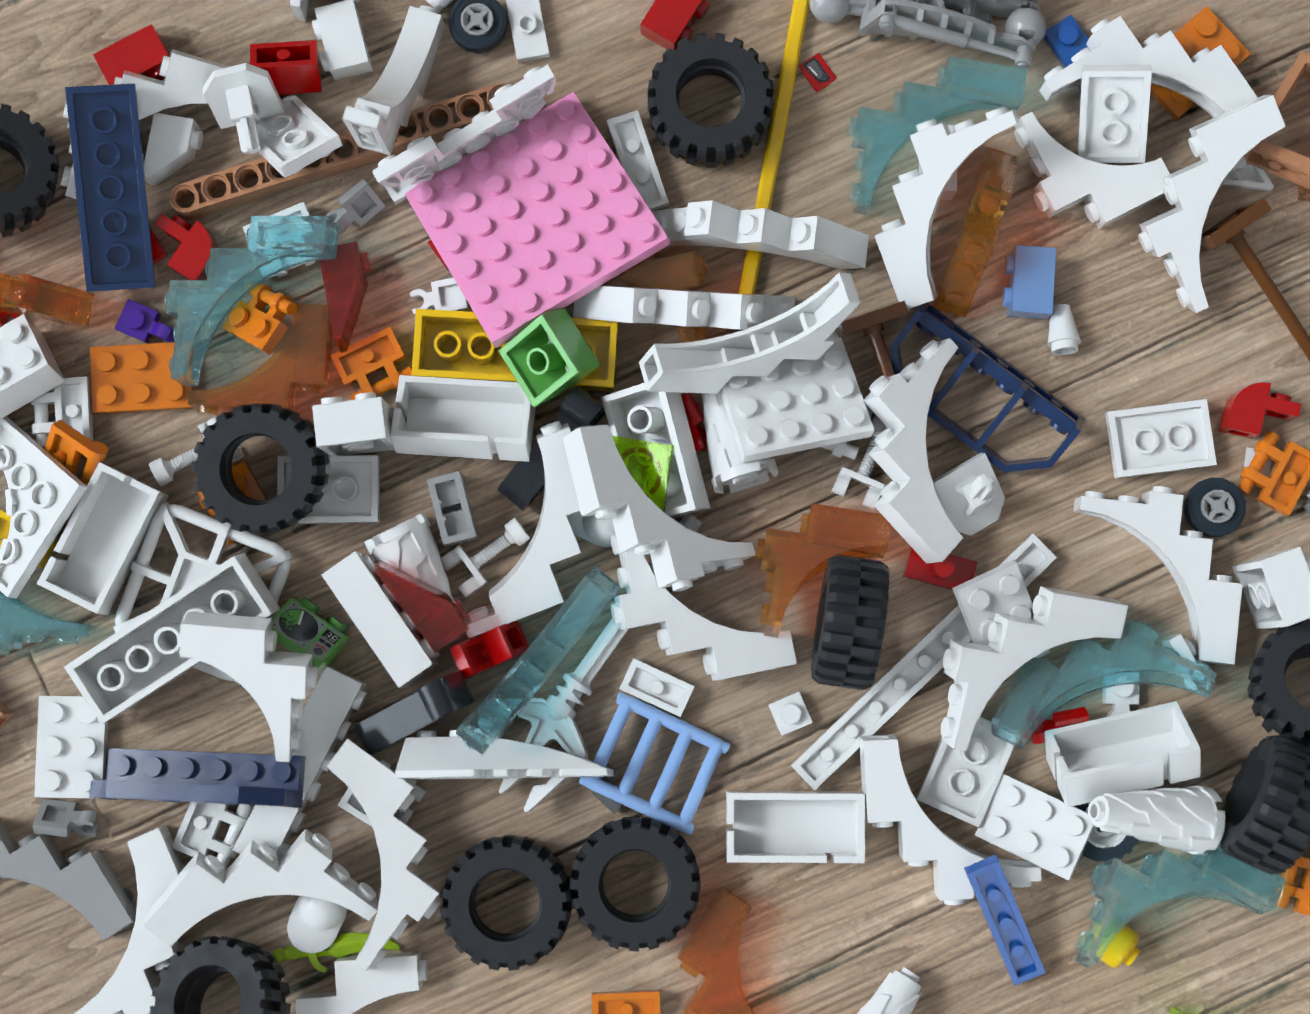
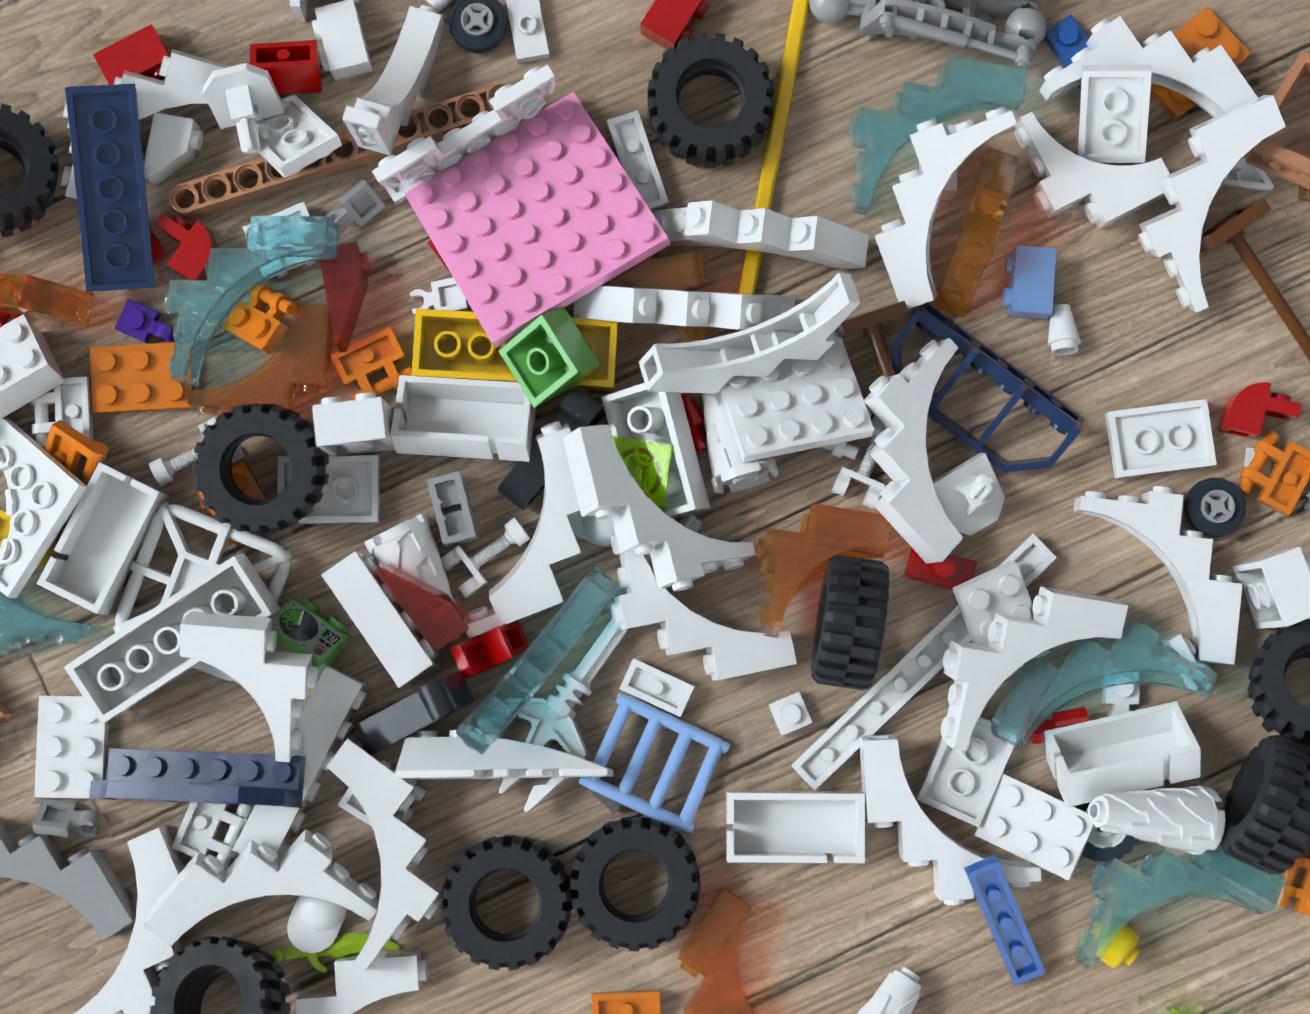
(817, 72): sticker -> none

